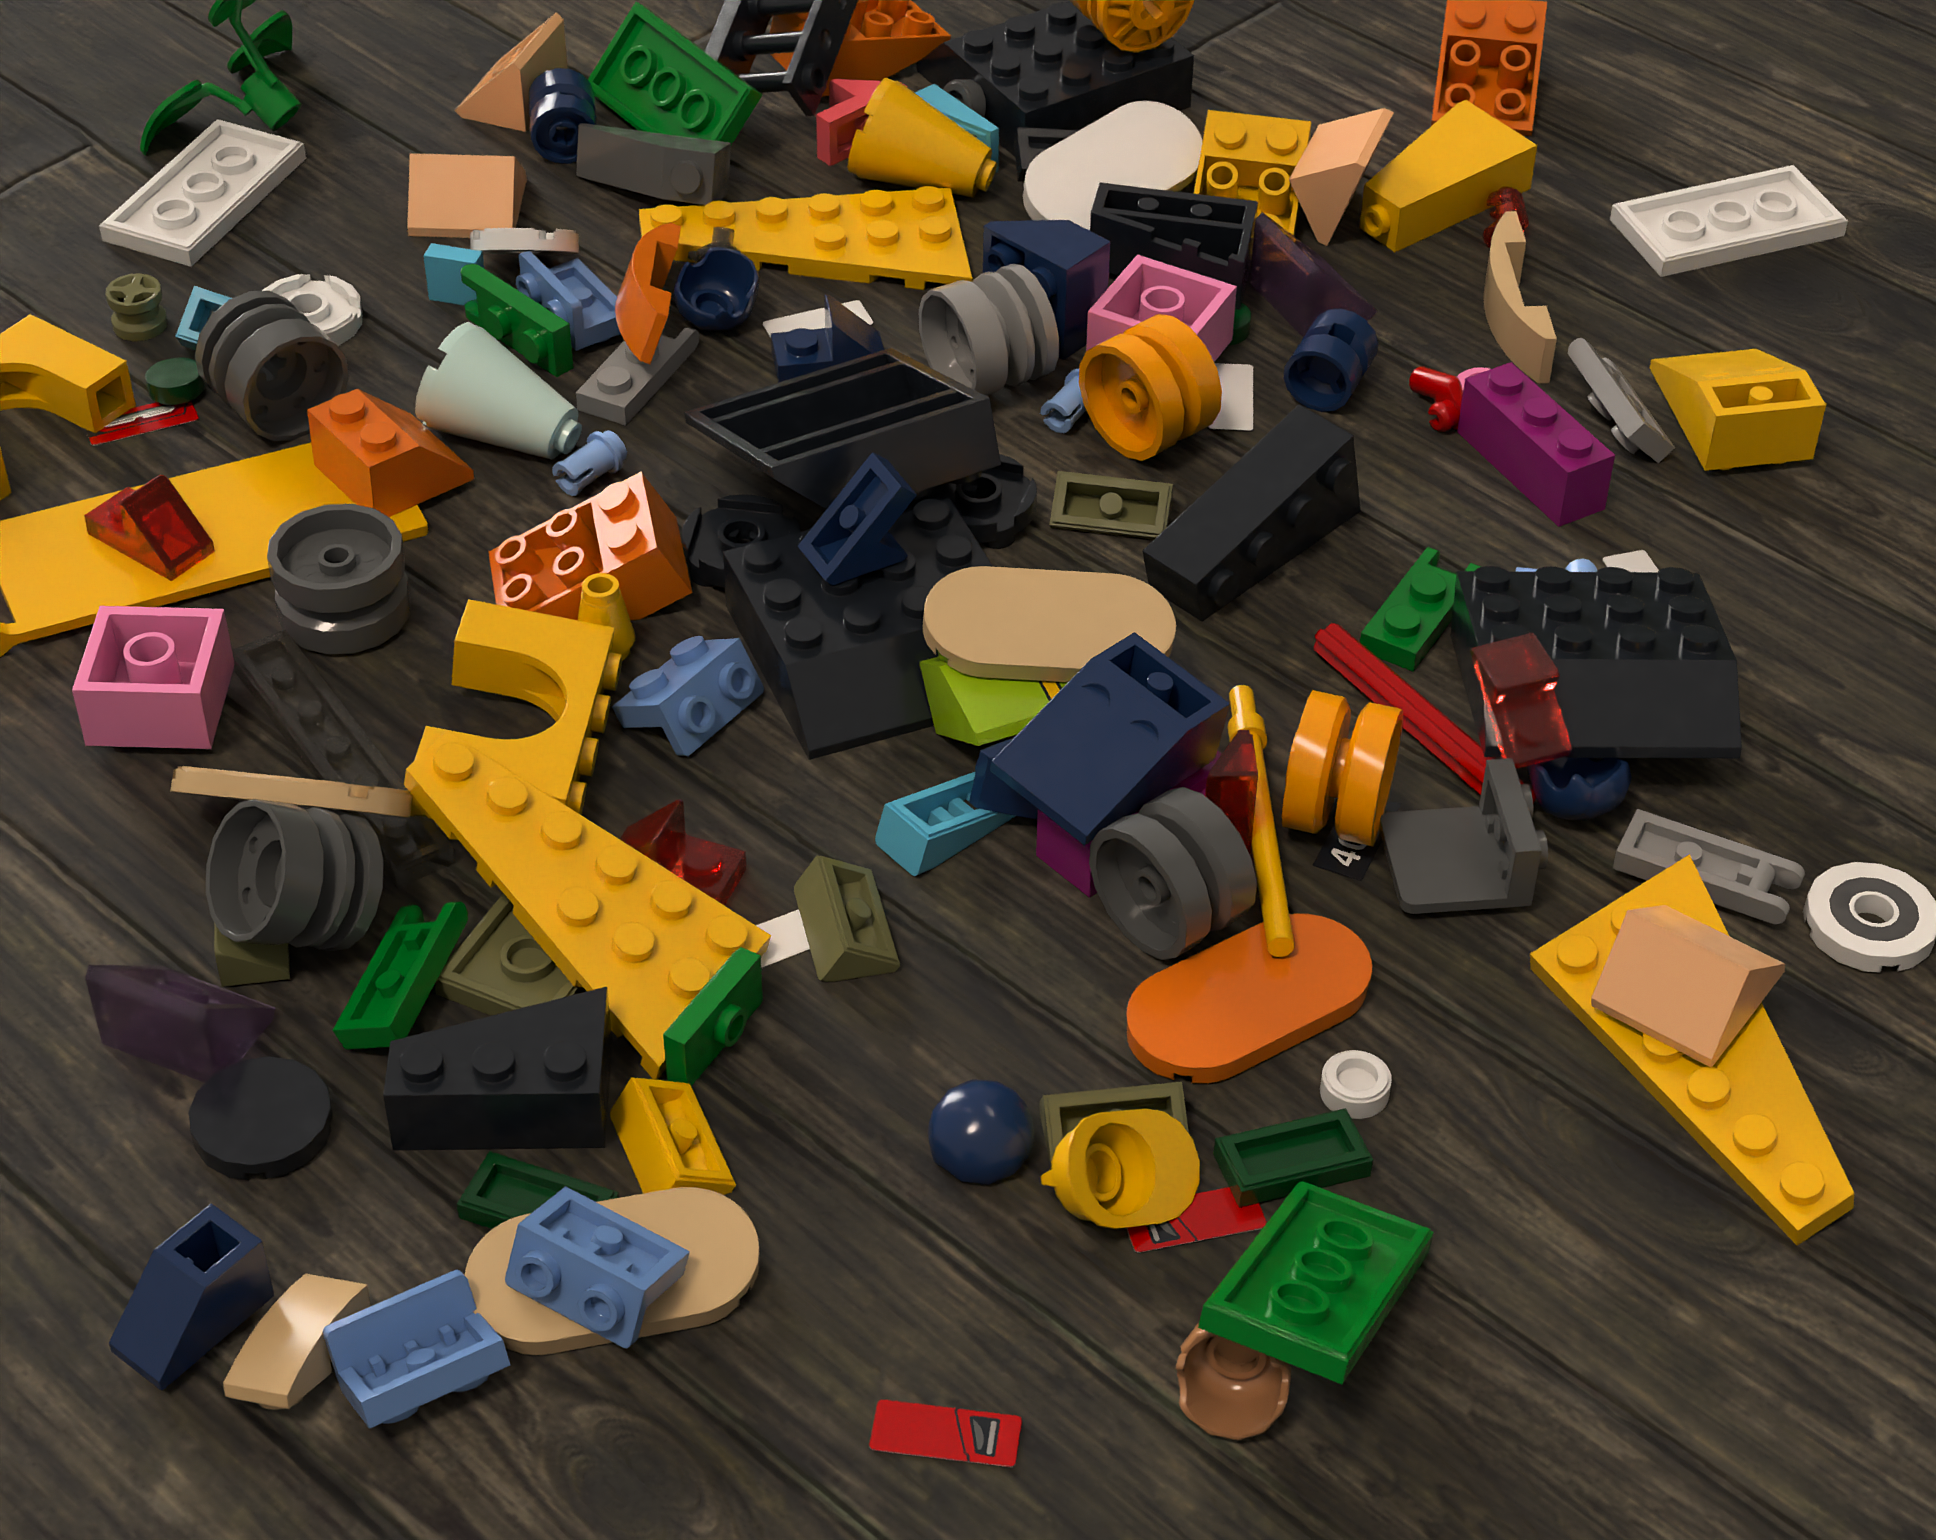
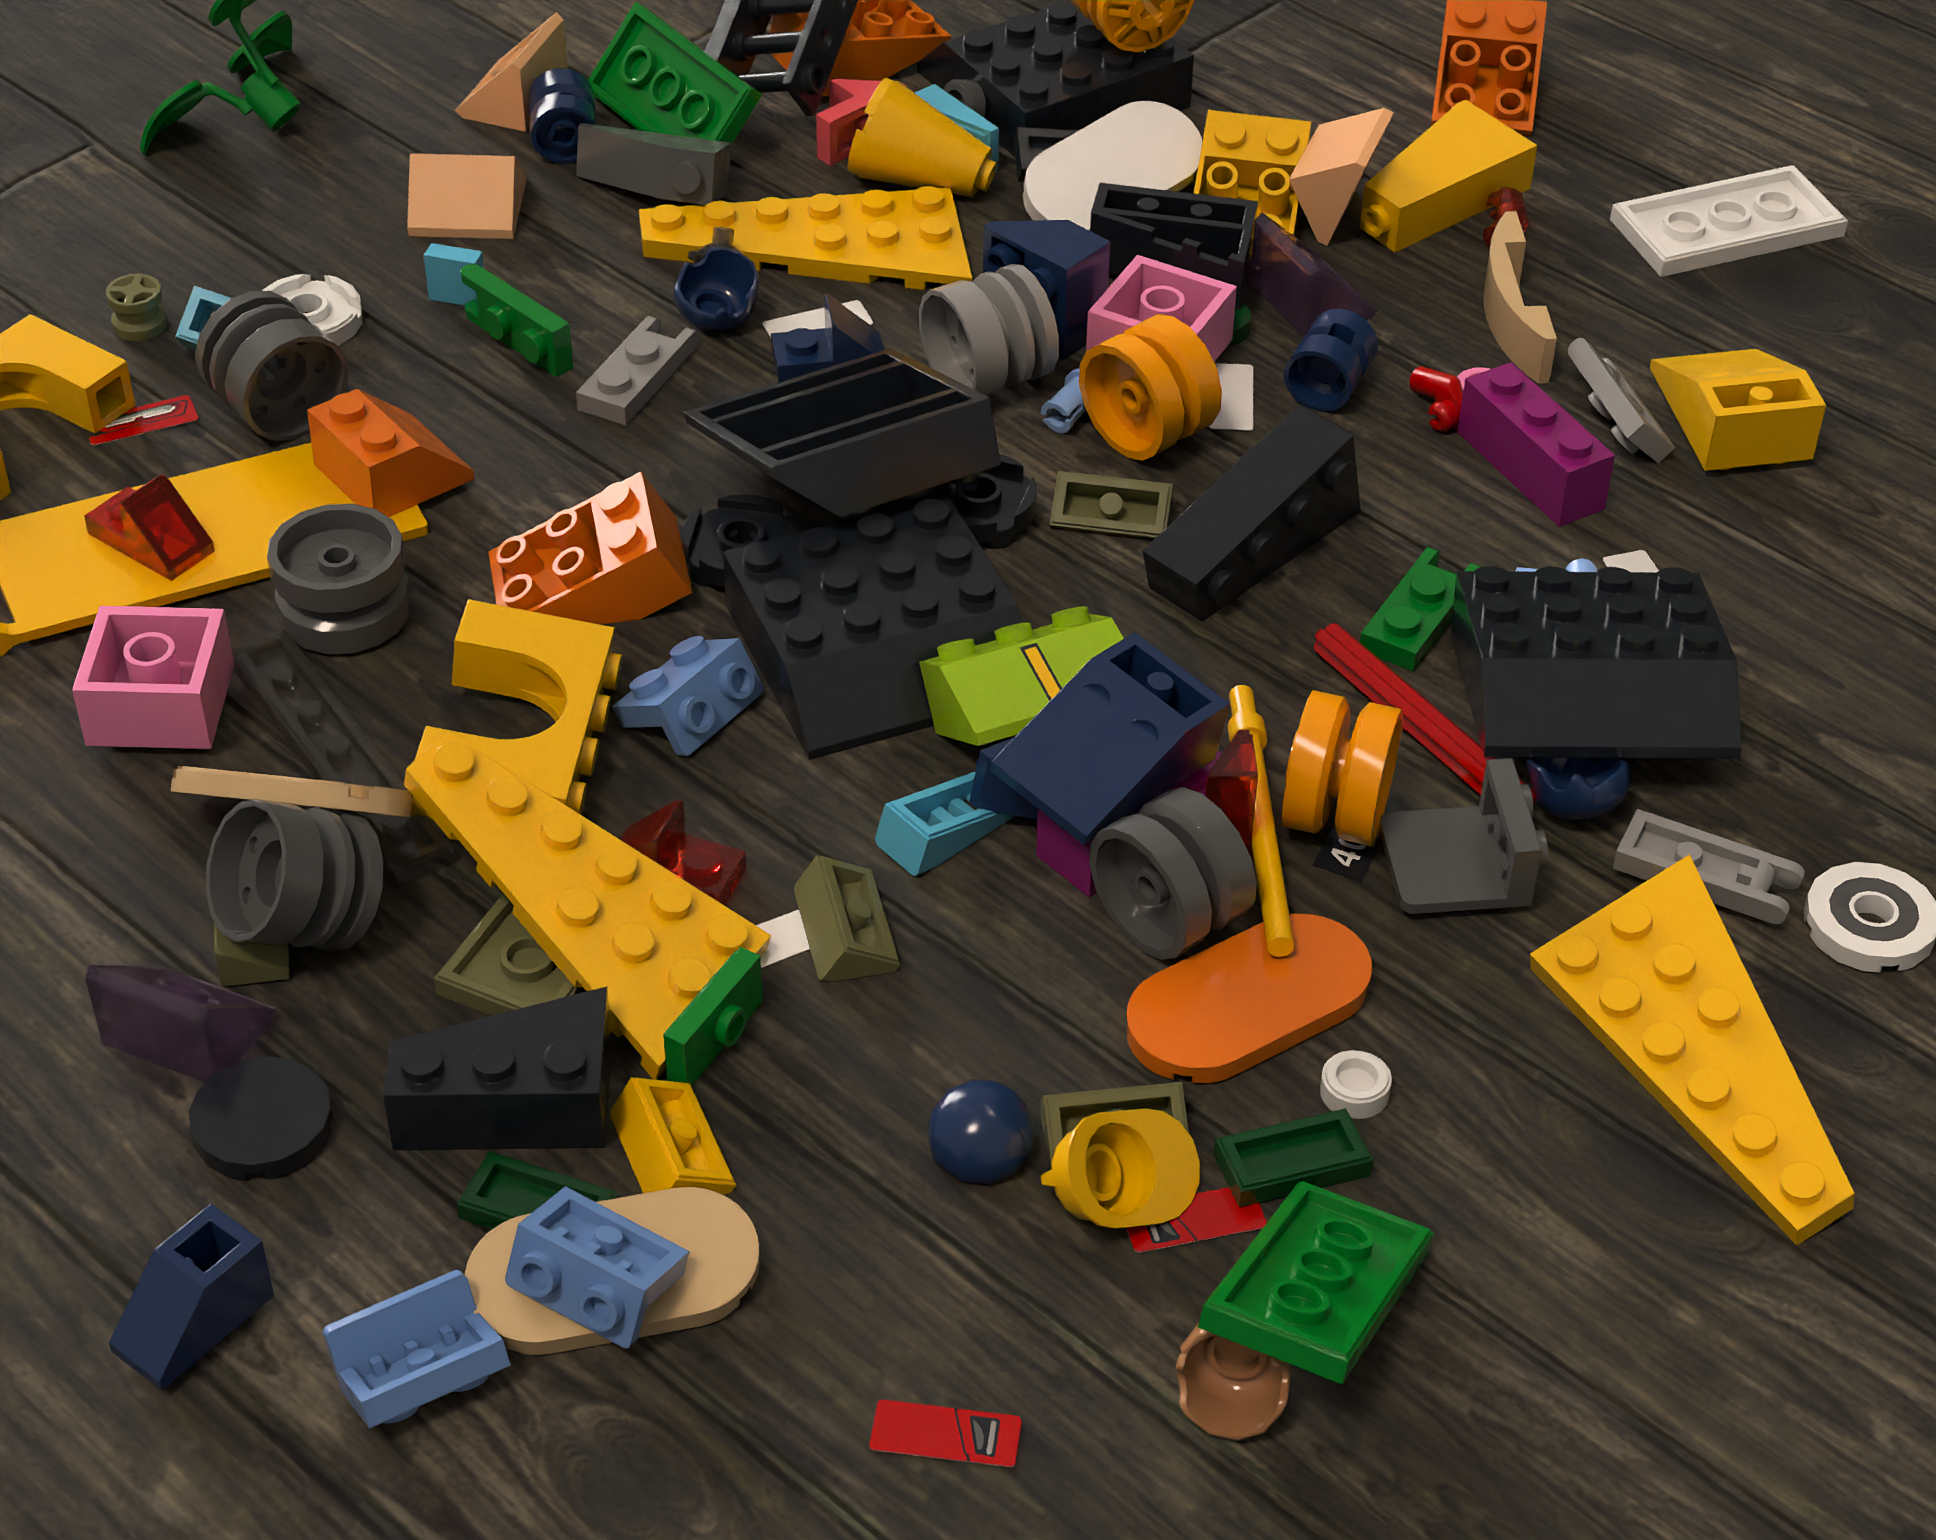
(174, 381): dark green tile -> none
(203, 192): white tile -> none
(288, 1348): tan slope -> none
(400, 977): green hinge -> none
(494, 398): light aqua cone -> none
(519, 240): white tile -> none
(573, 295): medium blue bracket -> none
(600, 455): light blue pin -> none
(604, 605): yellow cone -> none
(641, 302): orange slope -> none
(854, 529): dark blue slope -> none
(1039, 620): tan tile -> none
(1521, 699): clear red slope -> none
(1683, 981): light nougat slope -> none

